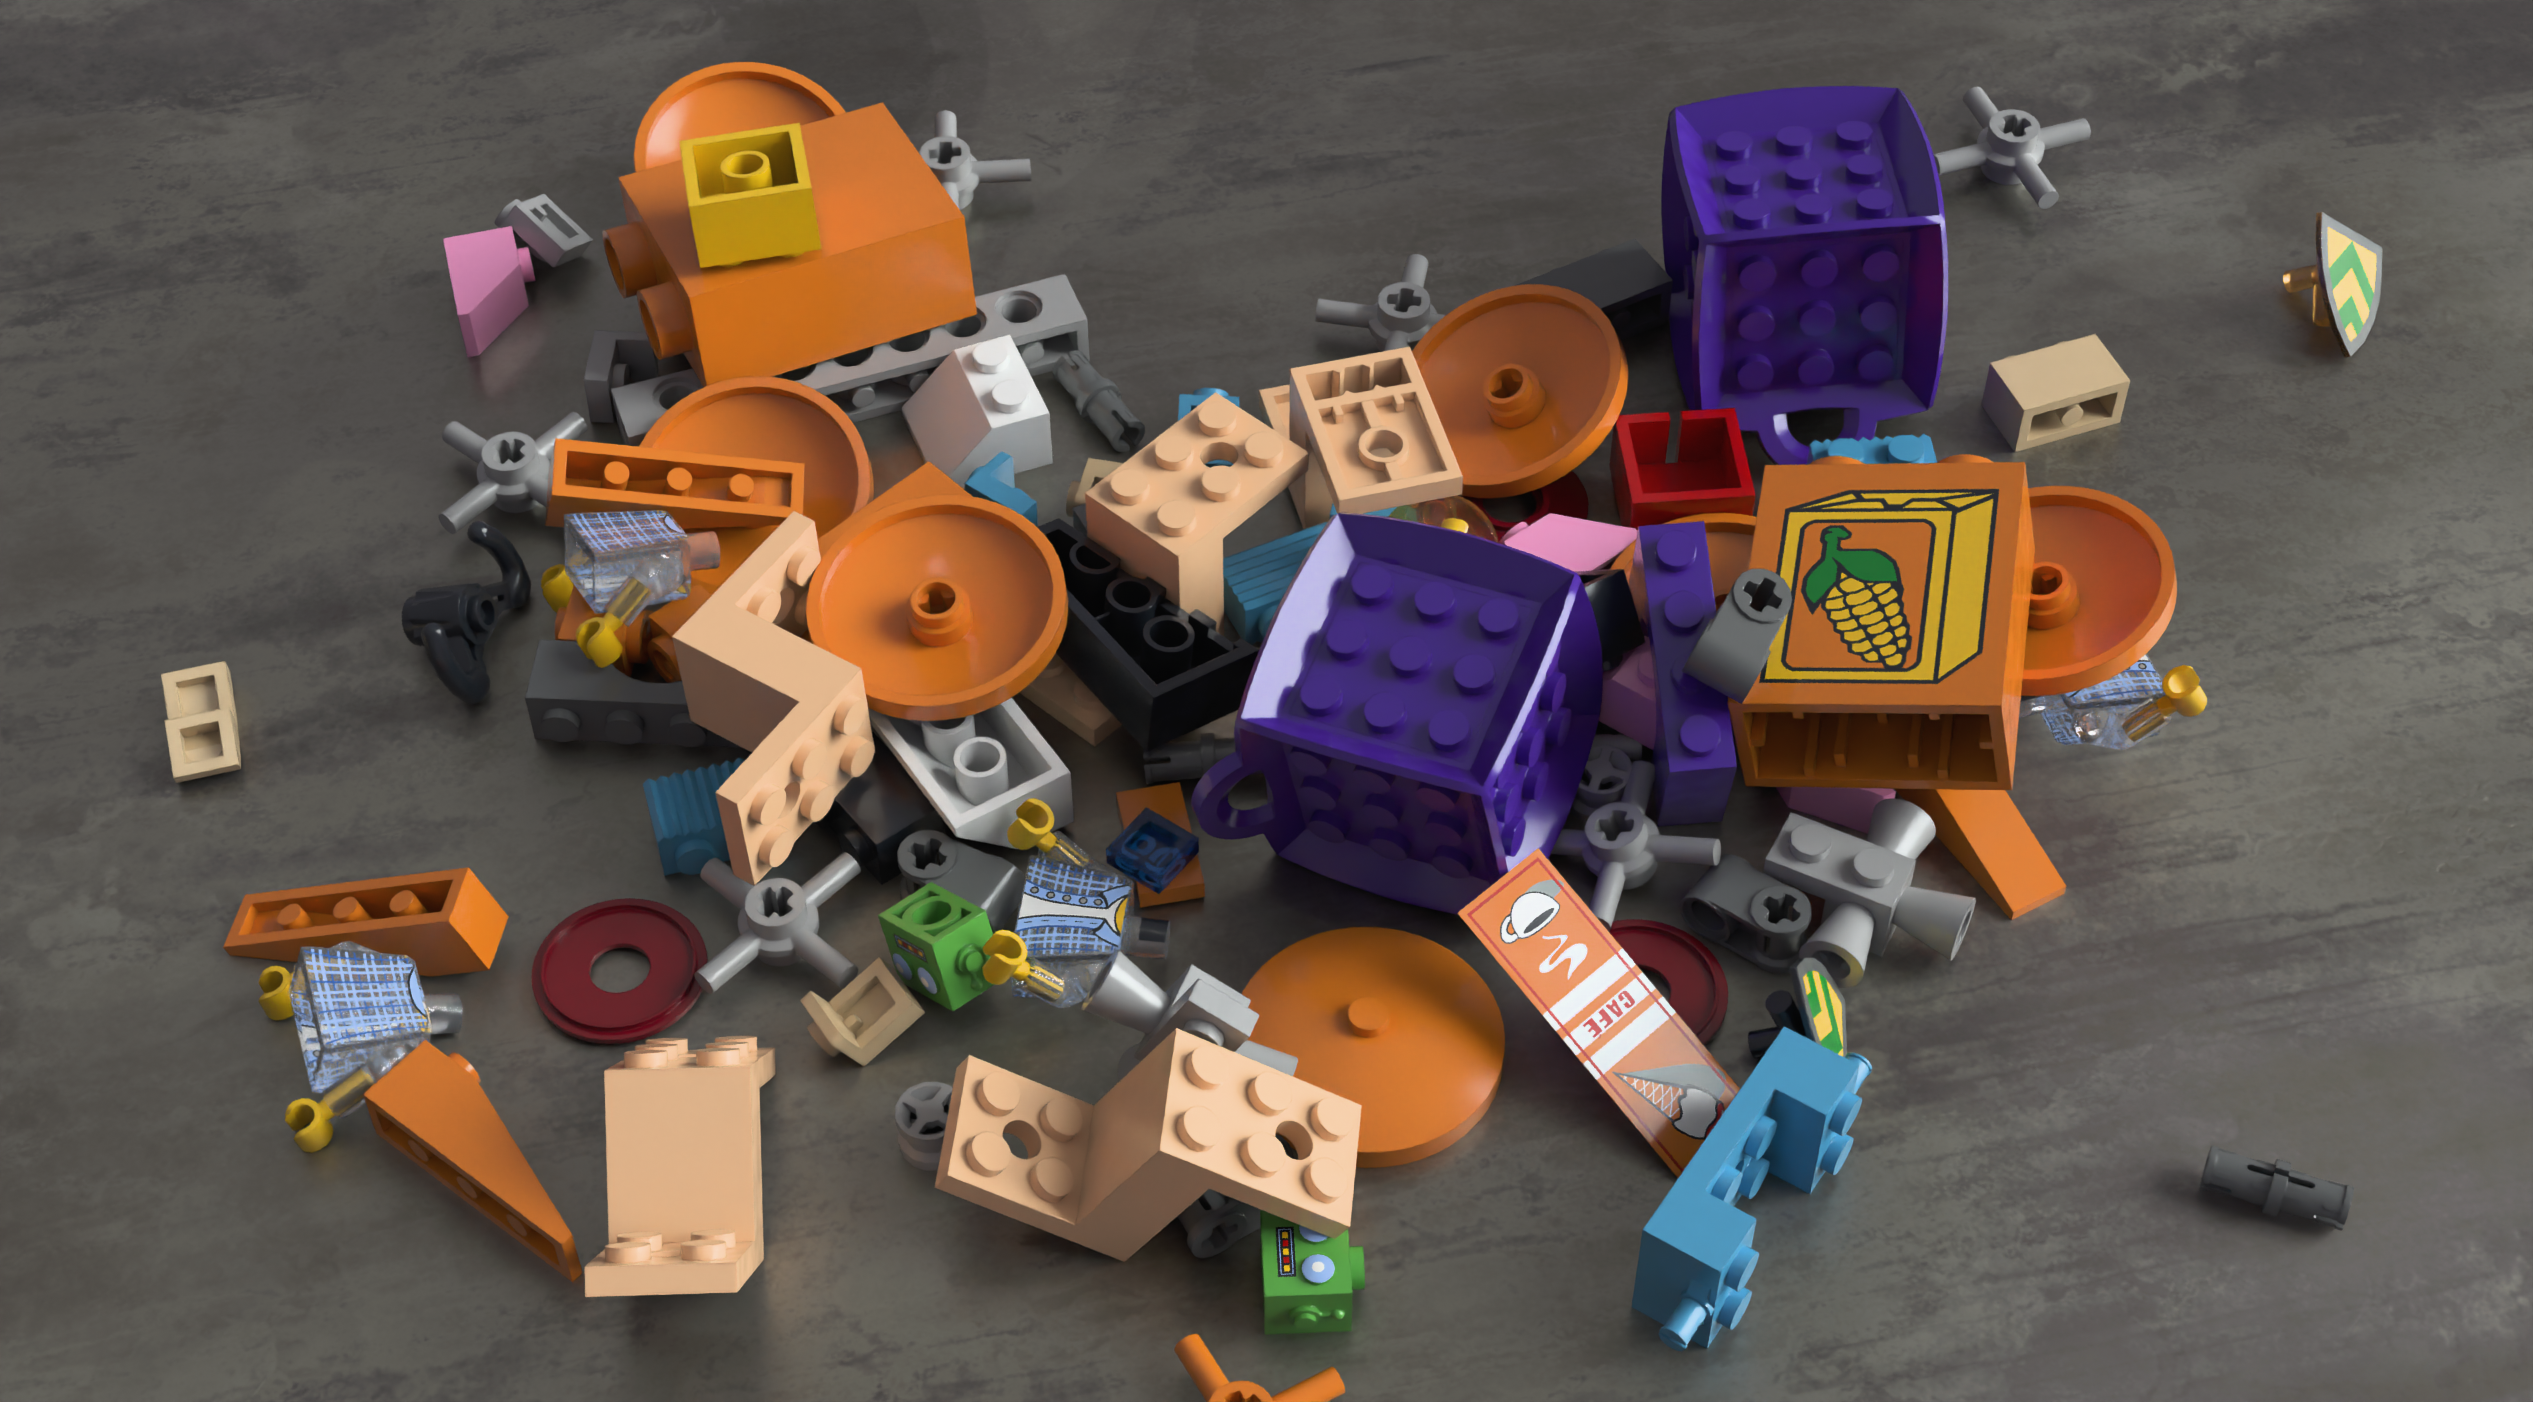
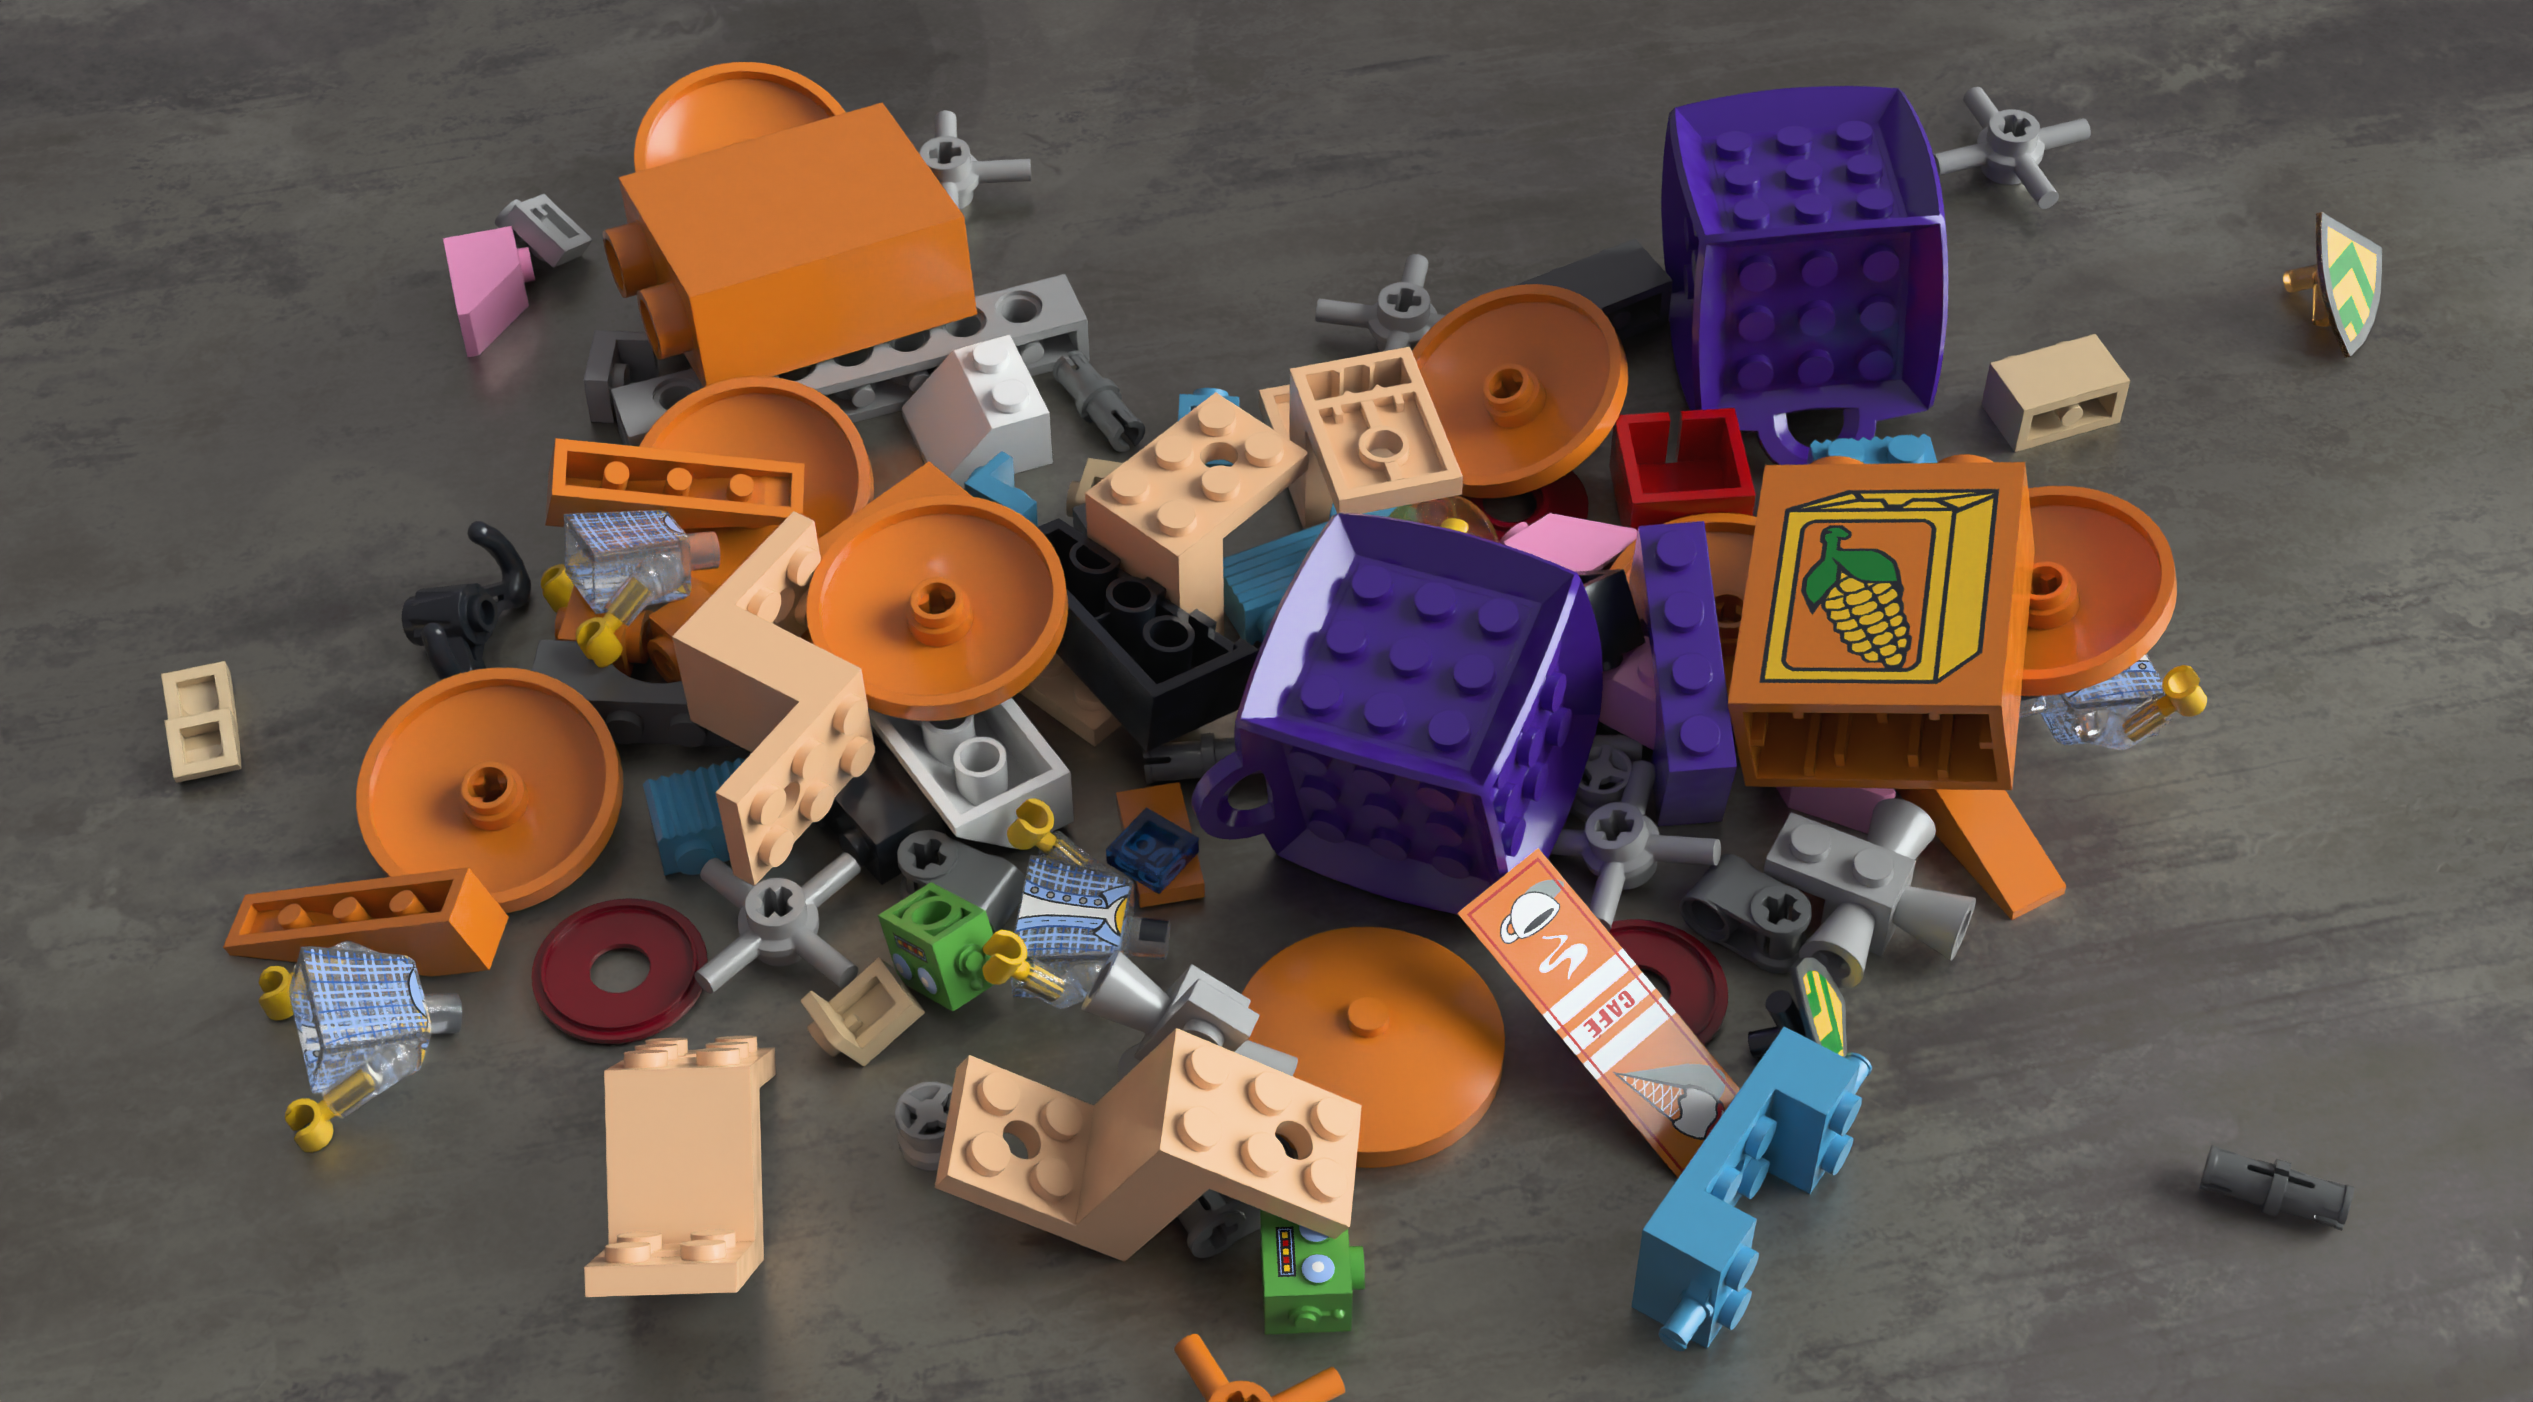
(448, 1127): orange slope -> none
(494, 779): none -> orange dish
(509, 469): light grey bar -> none
(749, 195): yellow brick -> none
(1740, 634): dark grey piece -> none

